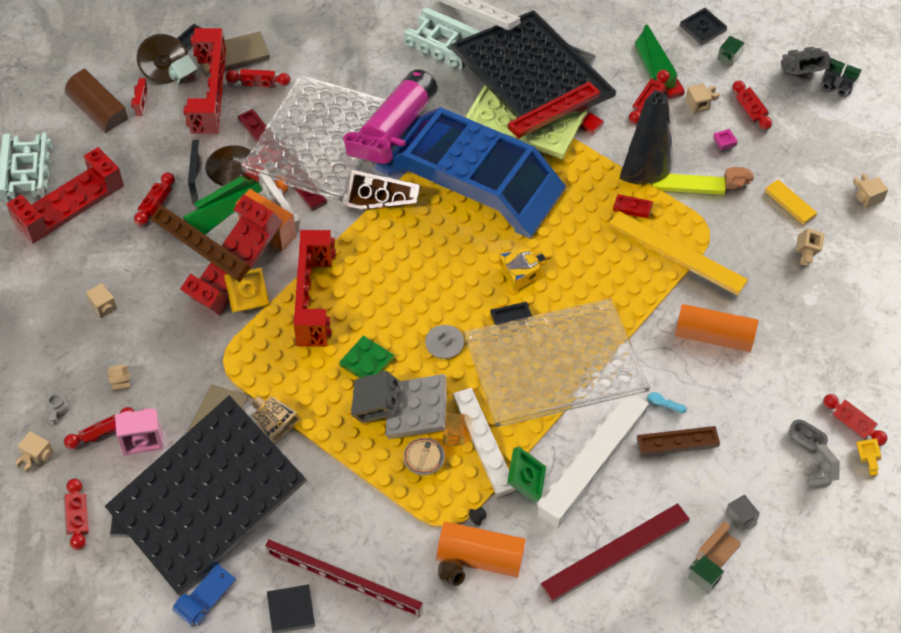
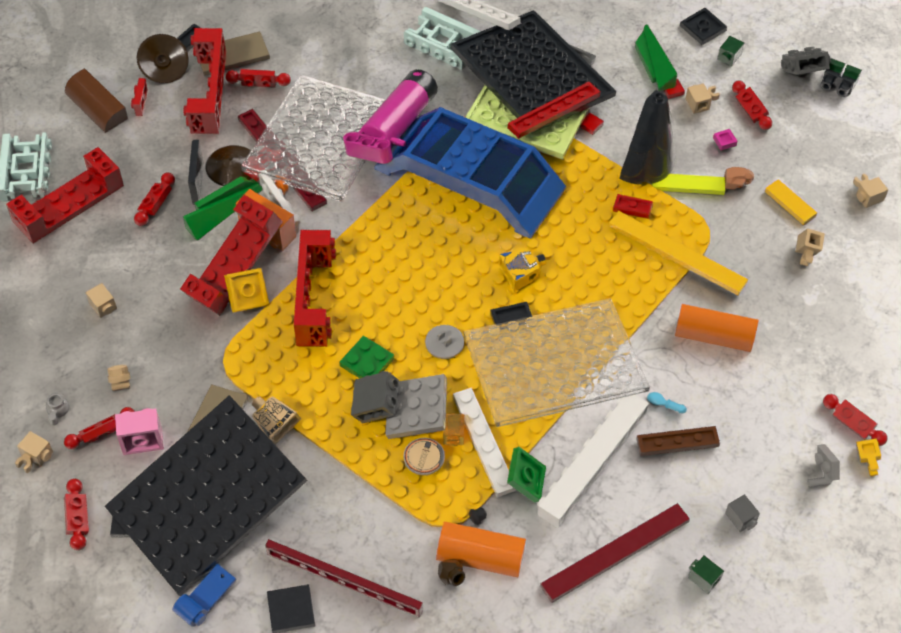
(182, 69): light aqua brick -> none
(200, 243): reddish brown plate -> none
(377, 191): wedge -> none
(662, 77): red plate -> none
(719, 546): medium nougat panel -> none
(808, 435): dark grey plate -> none

